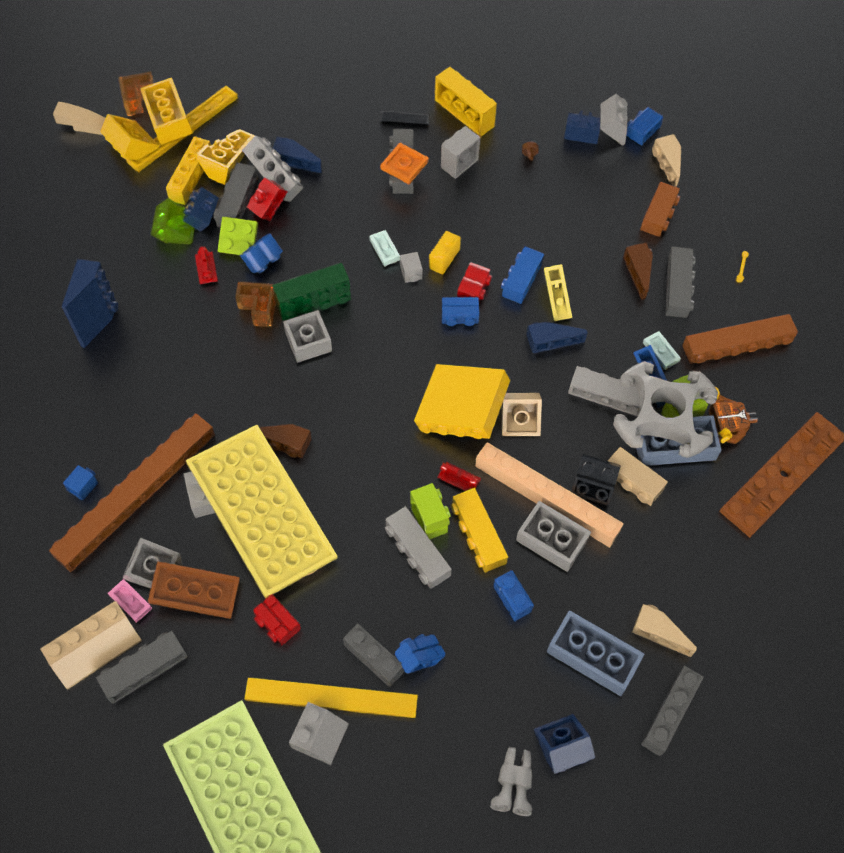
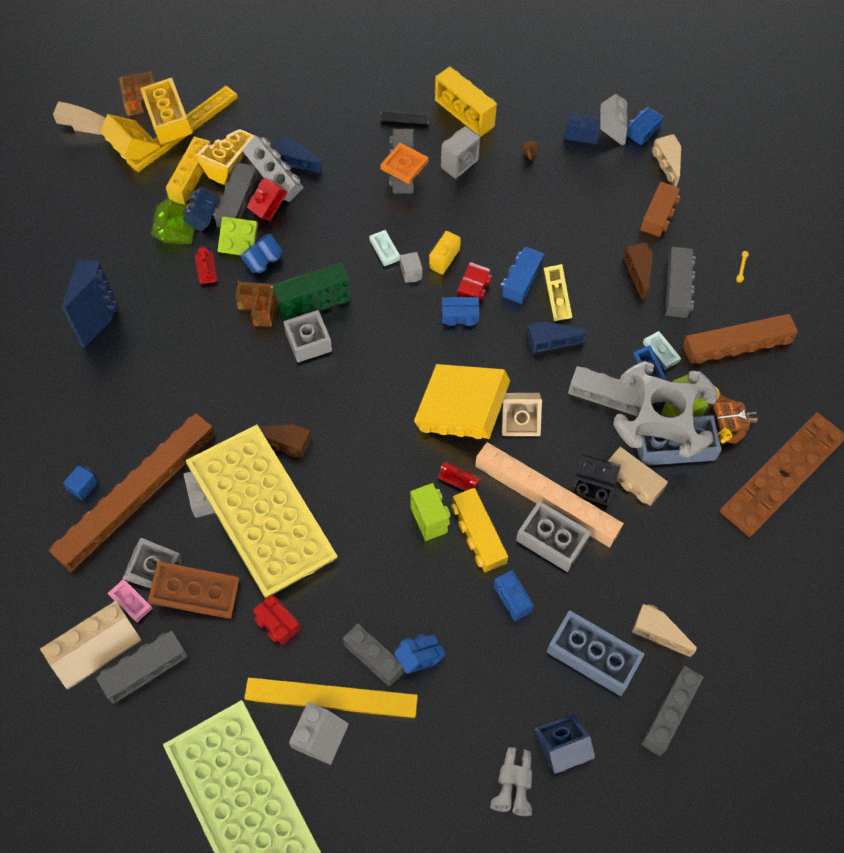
(418, 548): light grey brick -> none

